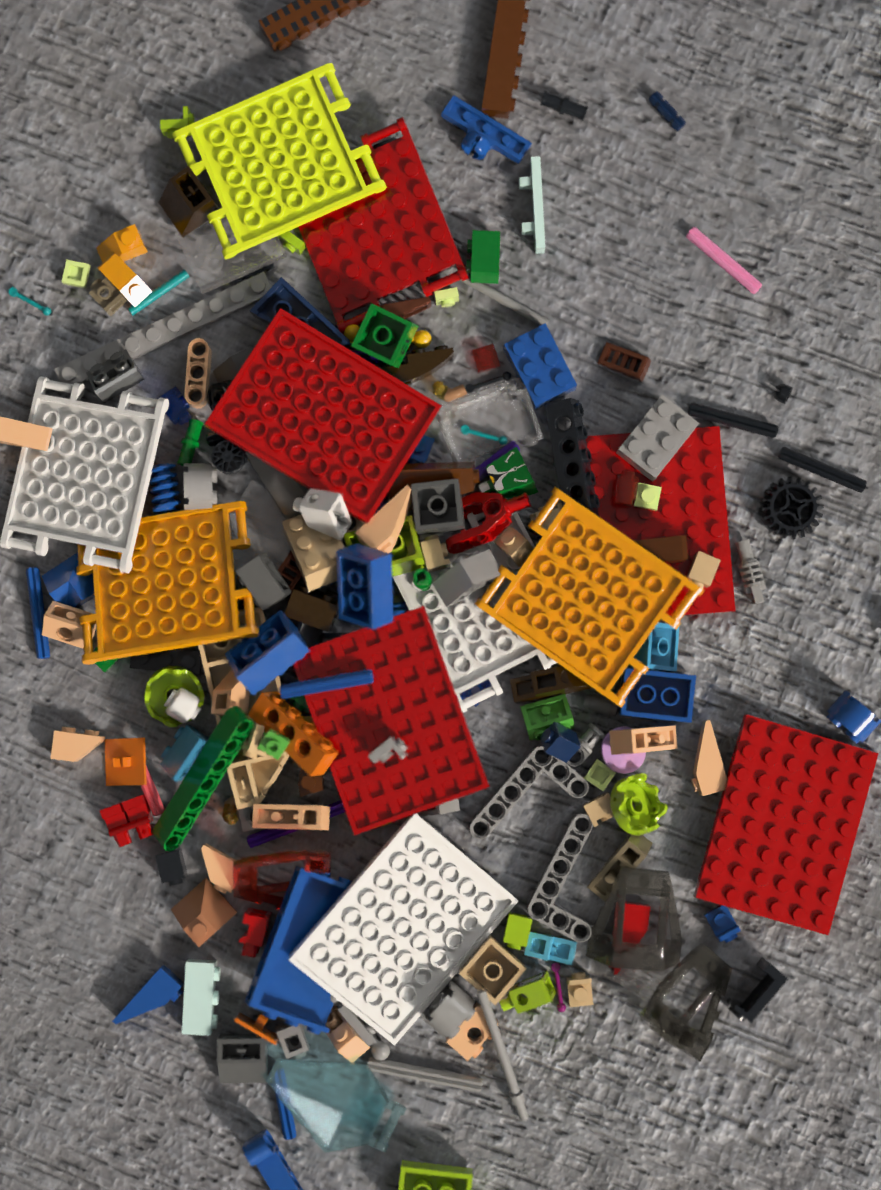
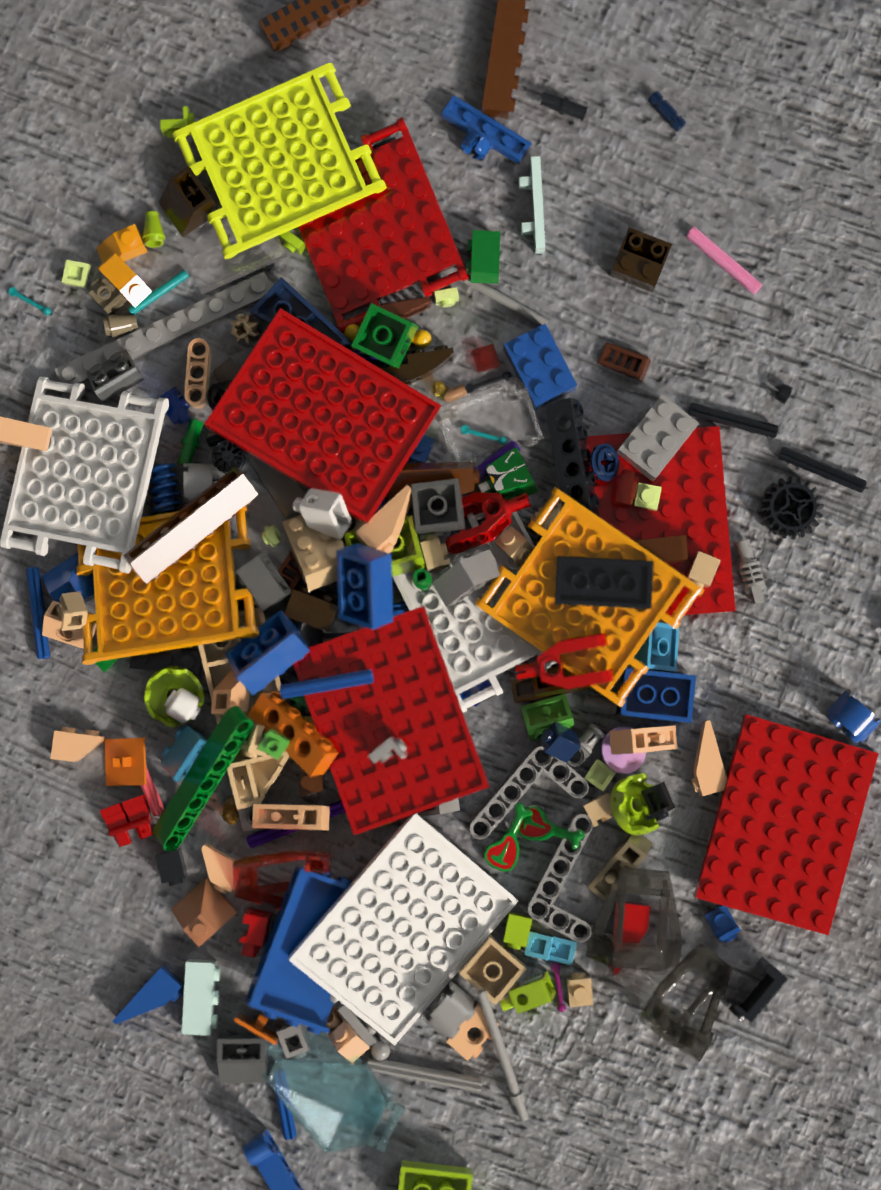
(72, 611): none -> tan brick
(119, 324): none -> dark tan cone
(153, 232): none -> lime cone
(191, 525): none -> brick
(250, 326): none -> tan gear
(271, 535): none -> yellowish green plate
(505, 852): none -> green piece
(540, 828): none -> green piece
(559, 678): none -> red piece
(604, 582): none -> black tile
(608, 471): none -> dark blue gear
(640, 259): none -> dark brown slope
(658, 801): none -> black bracket

